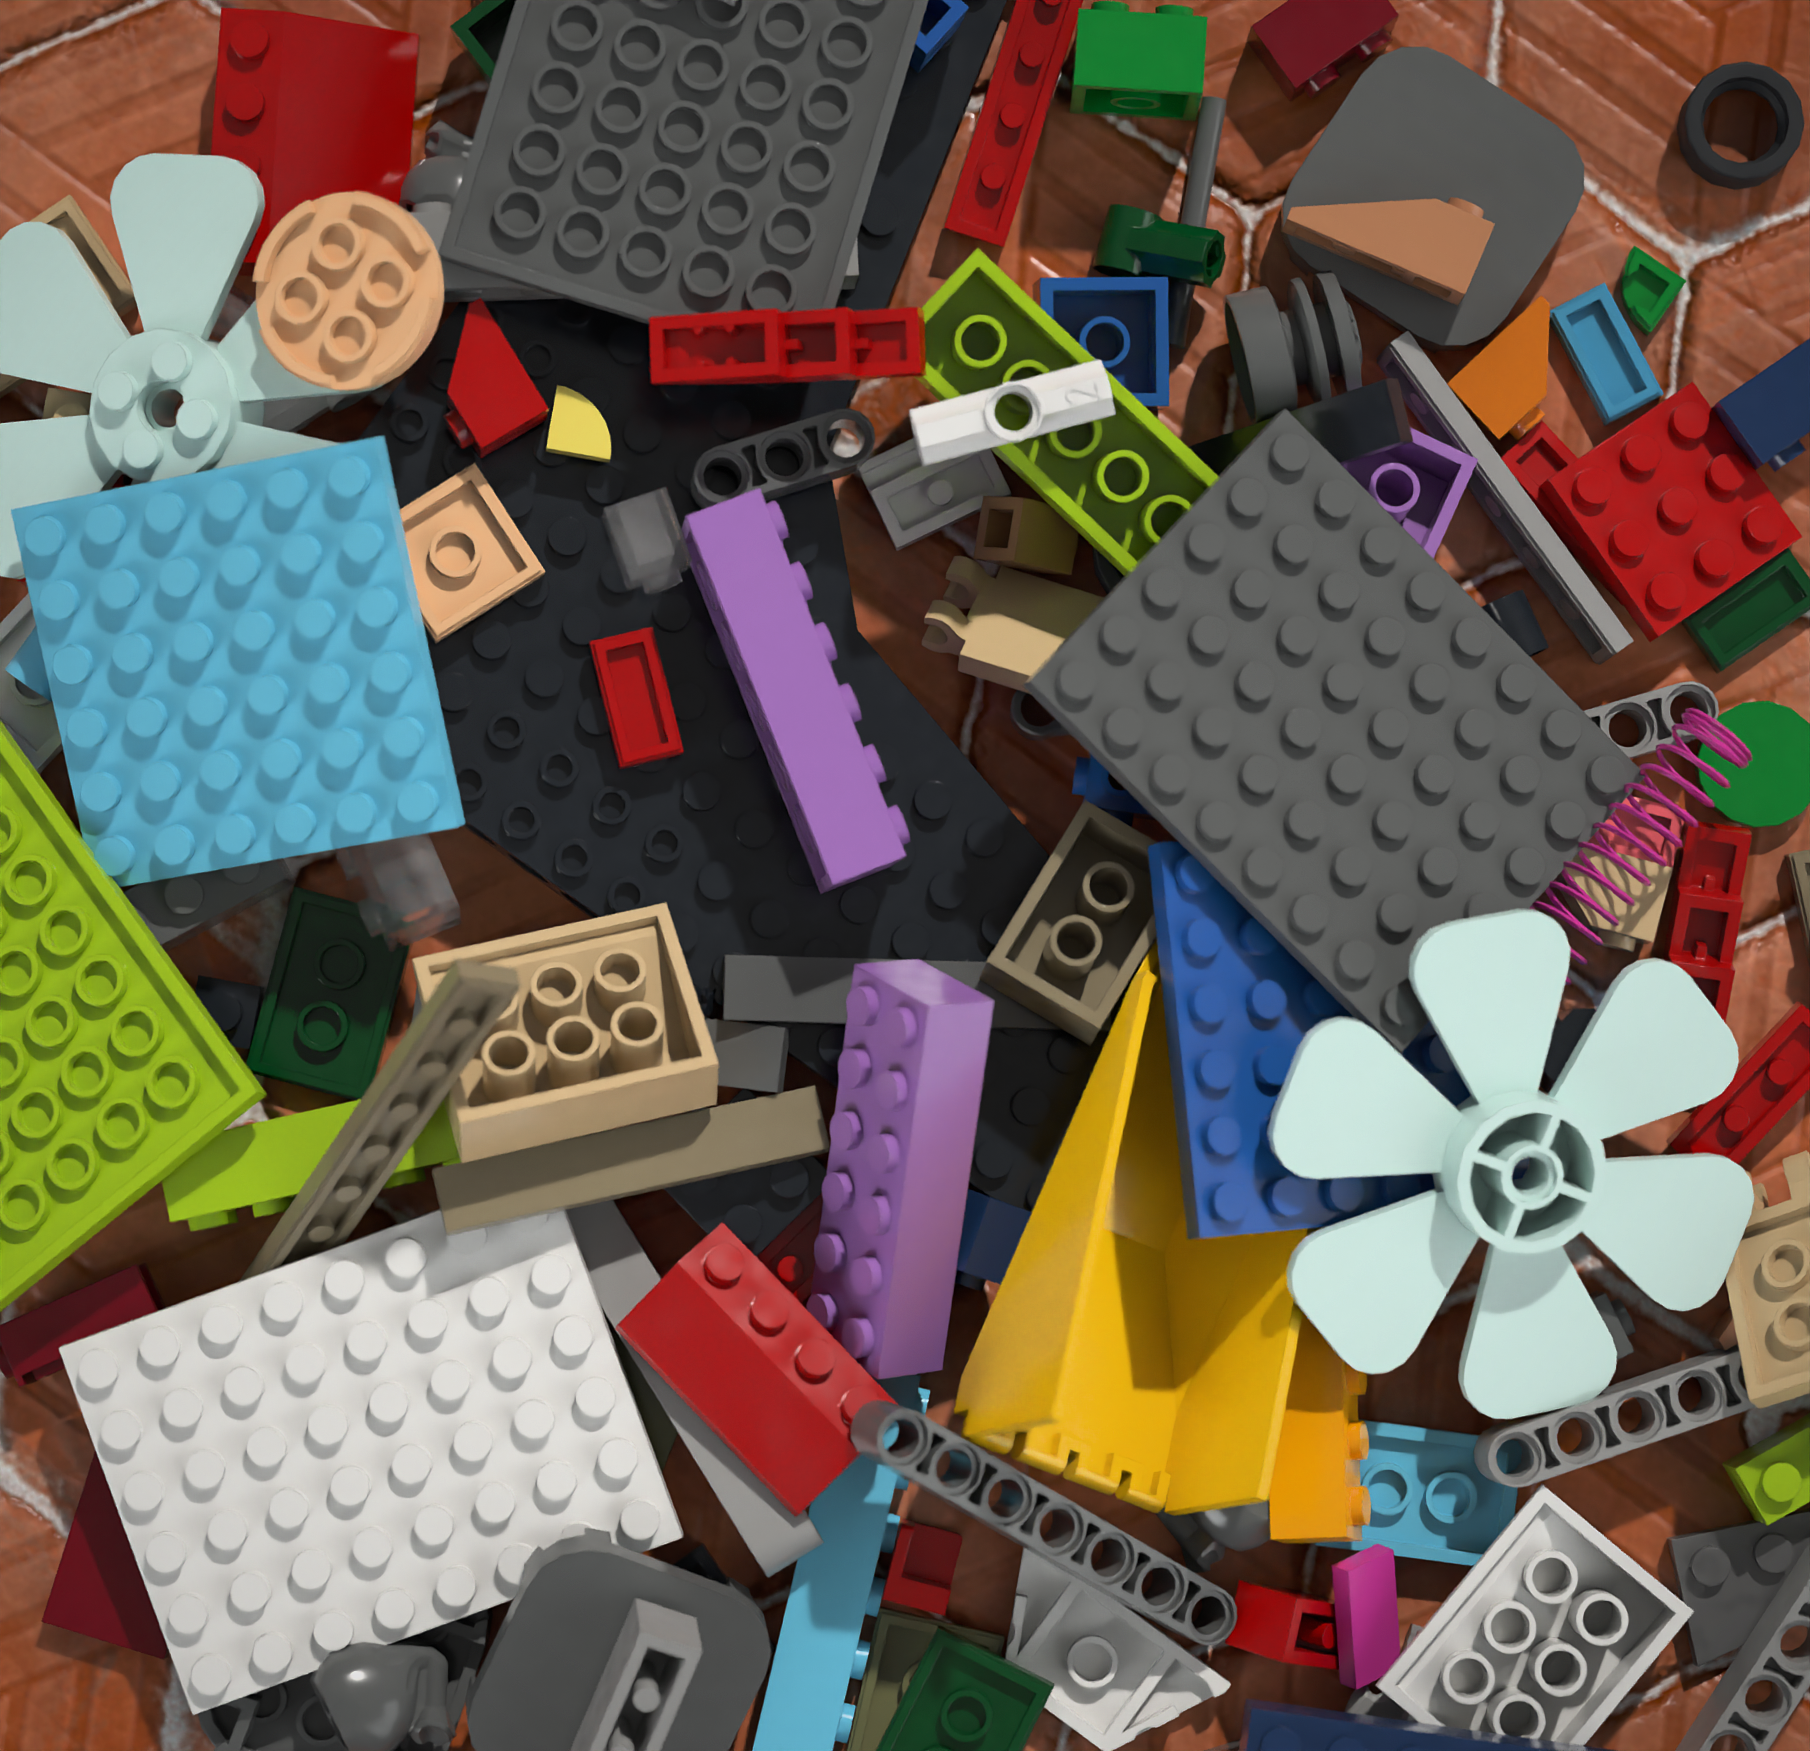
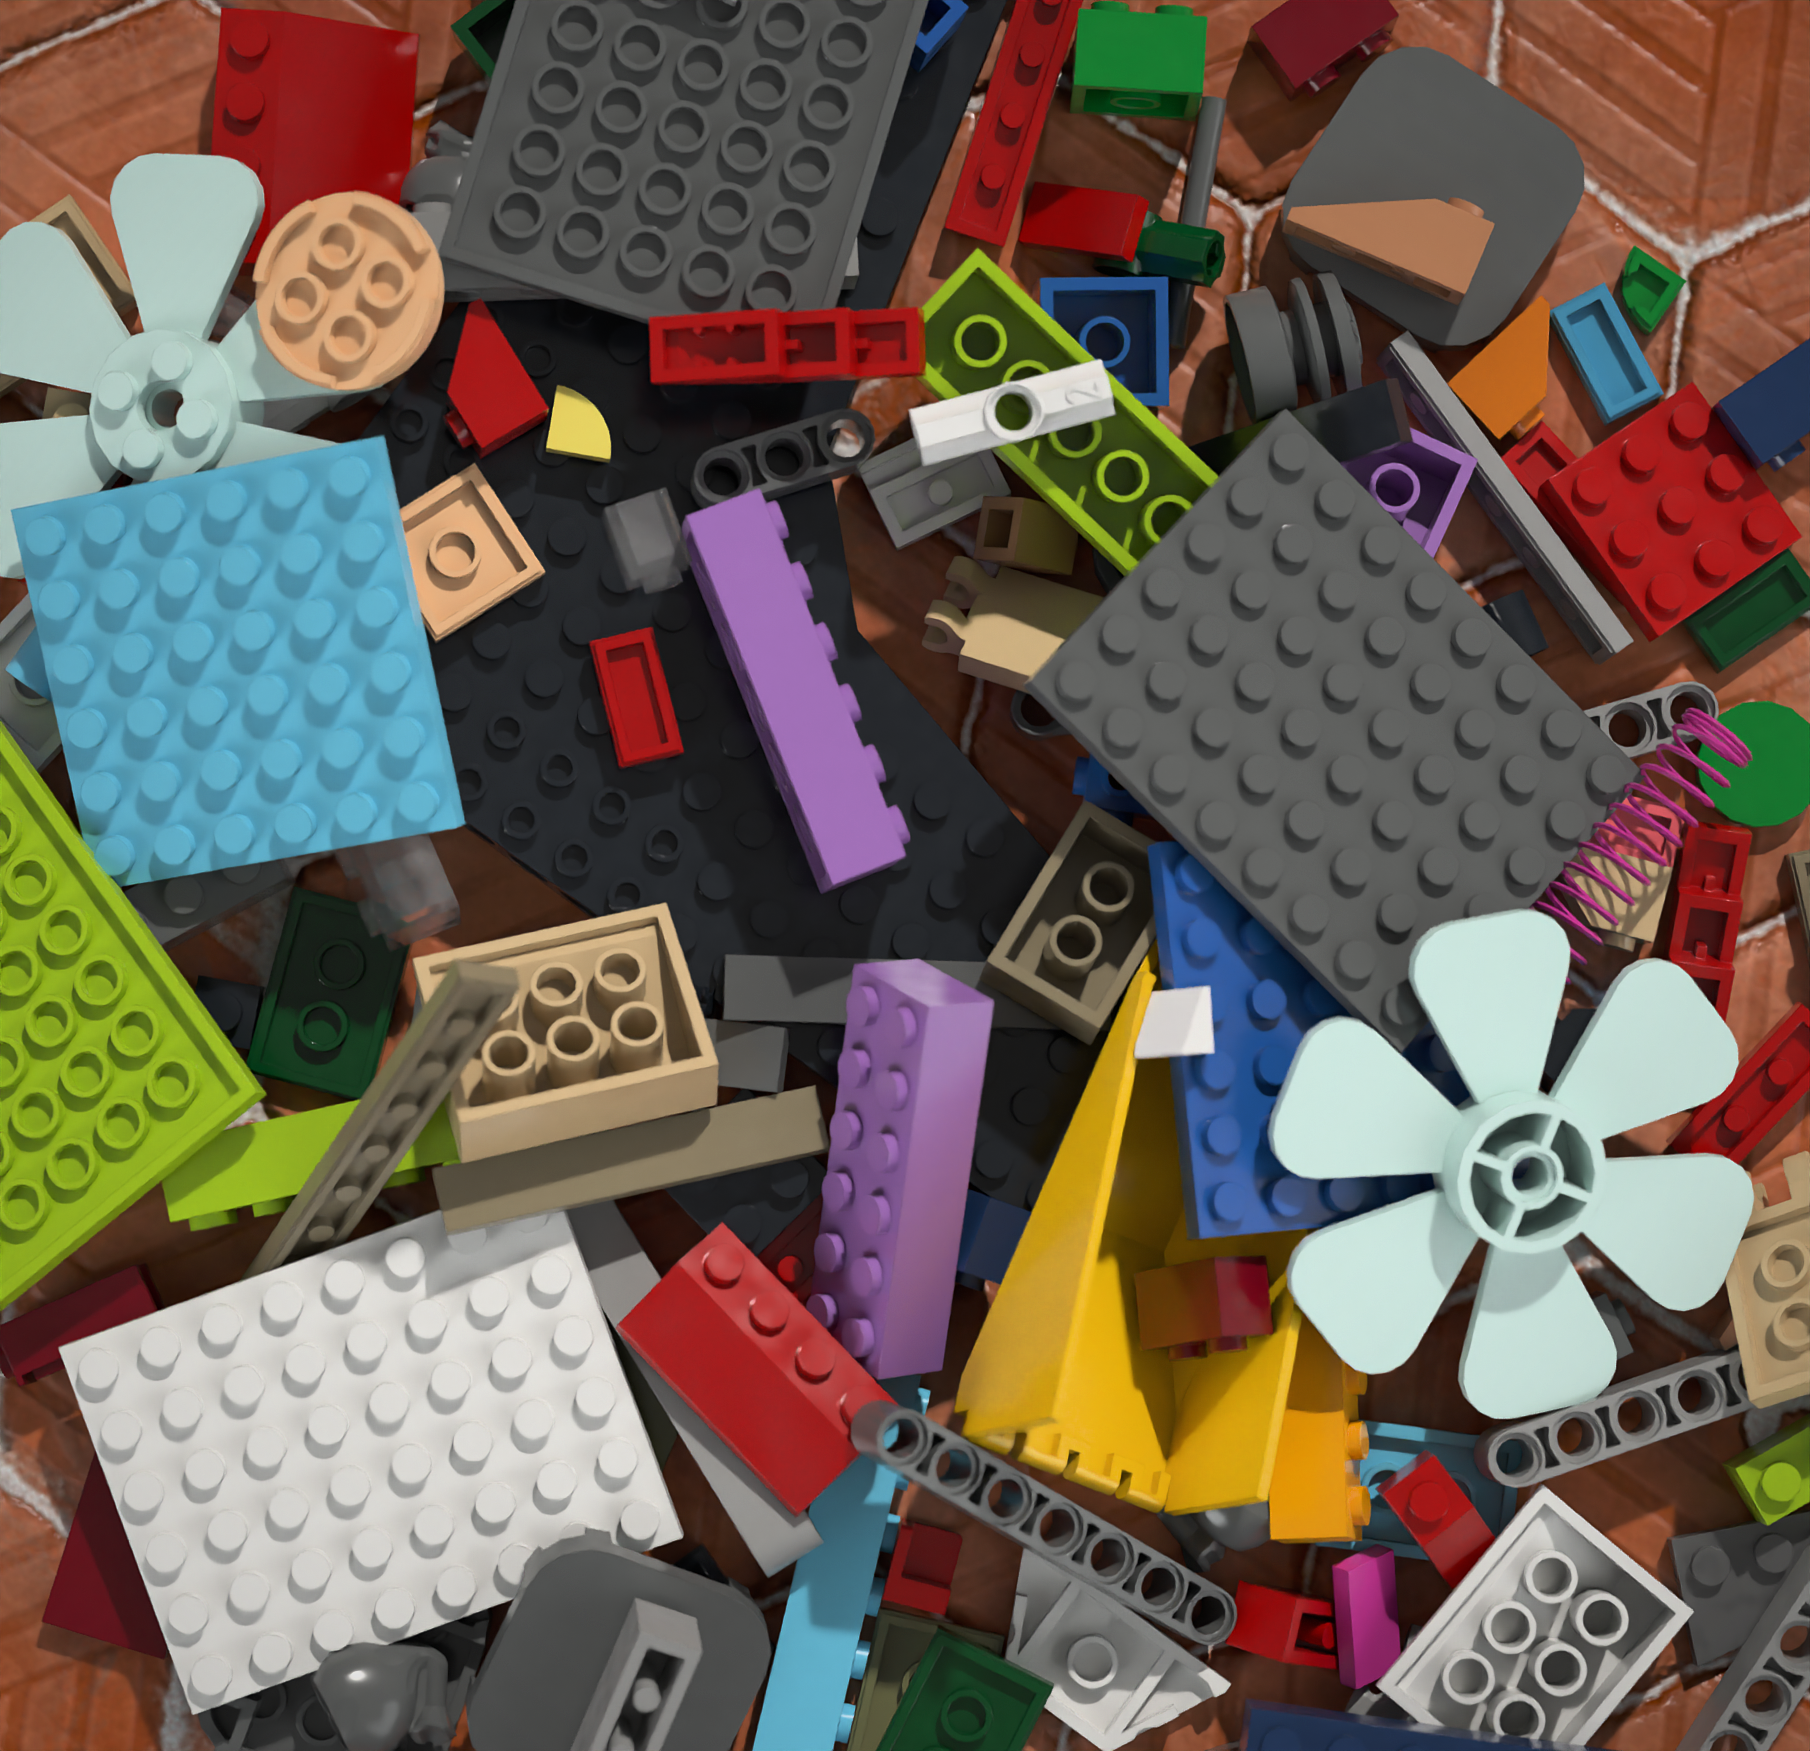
(1083, 221): none -> red tile
(1176, 1024): none -> white slope
(1204, 1305): none -> dark red brick
(1437, 1516): none -> red slope
(1770, 87): black tyre -> none

